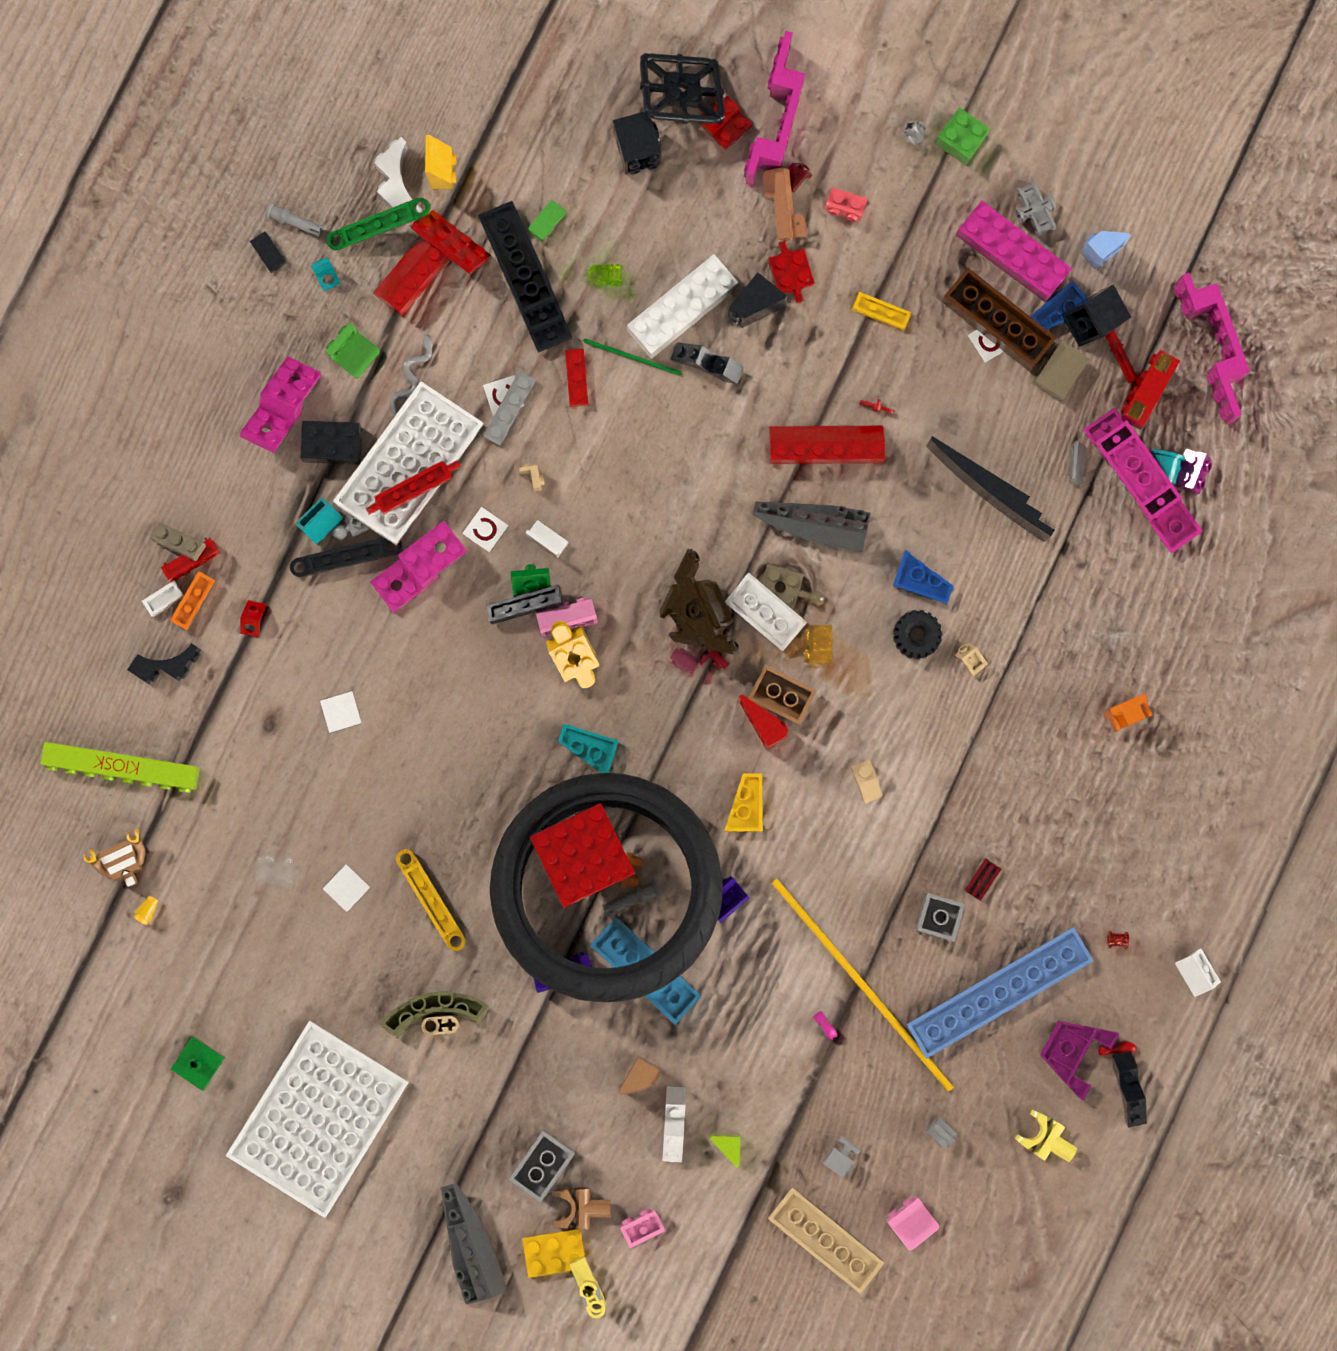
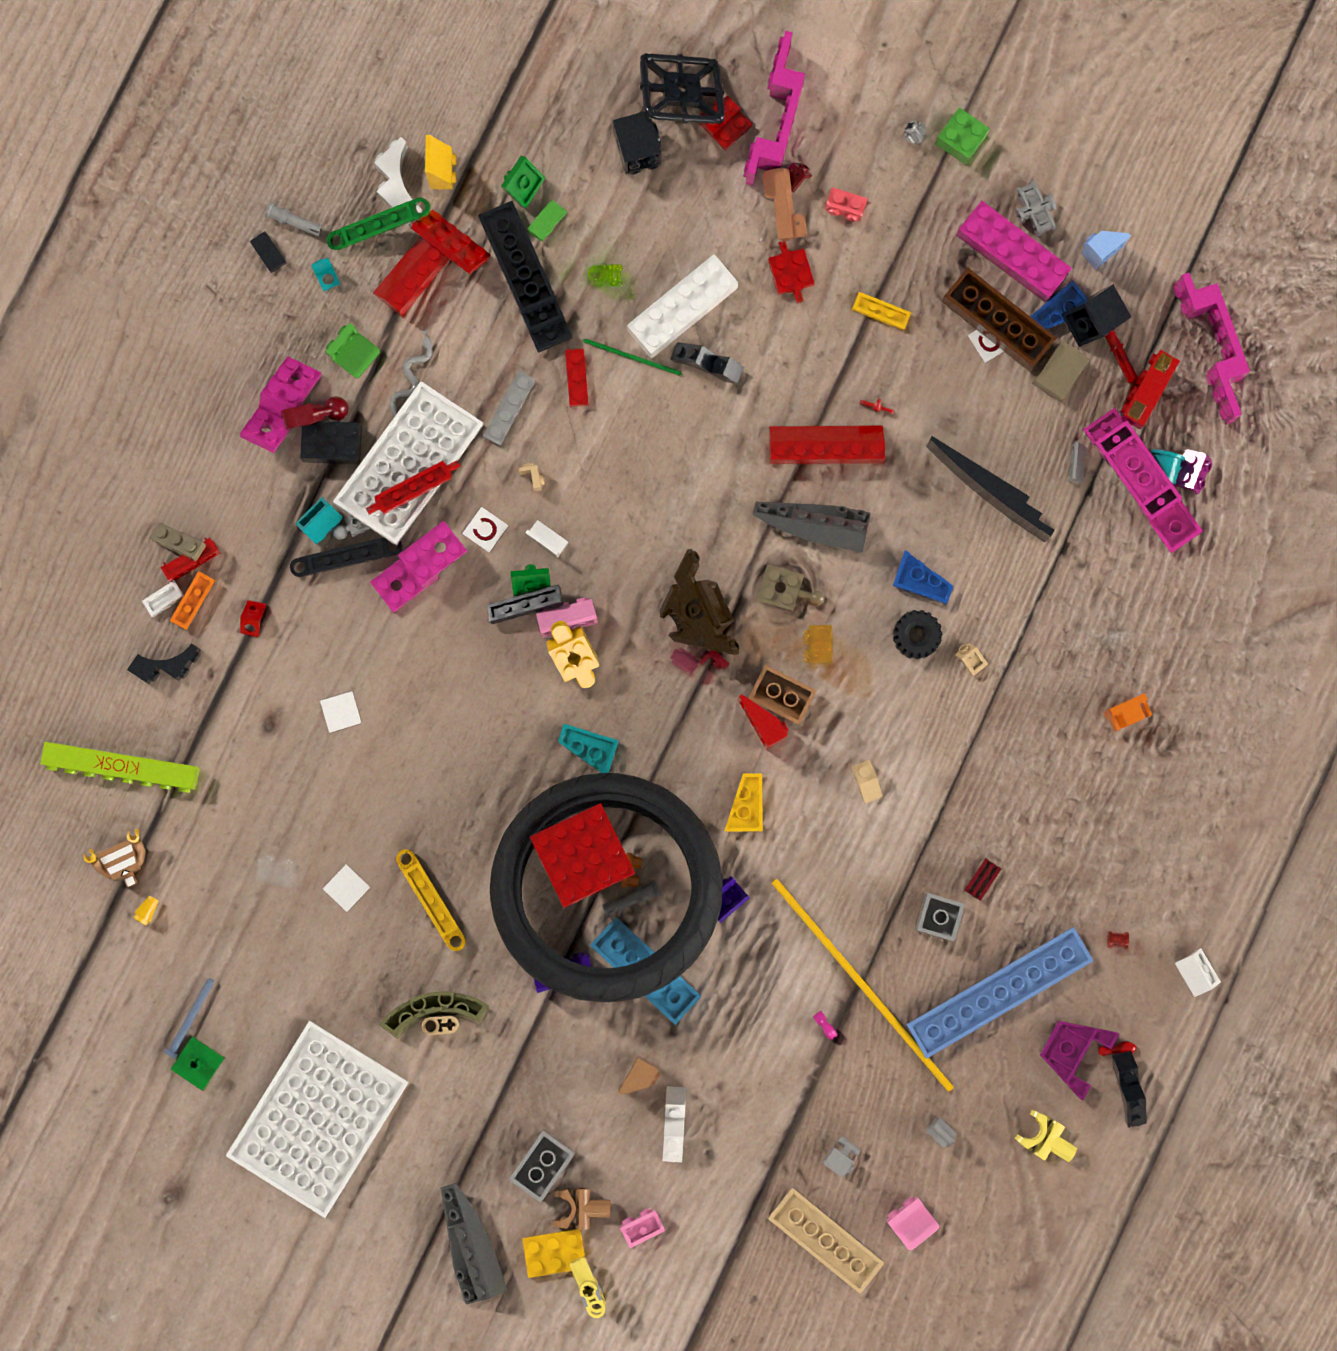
(189, 1019): none -> sand blue bar
(335, 408): none -> dark red beam
(496, 392): white sticker -> none
(523, 181): none -> green tile
(729, 1145): lime slope -> none
(756, 302): black slope -> none
(765, 612): white plate -> none

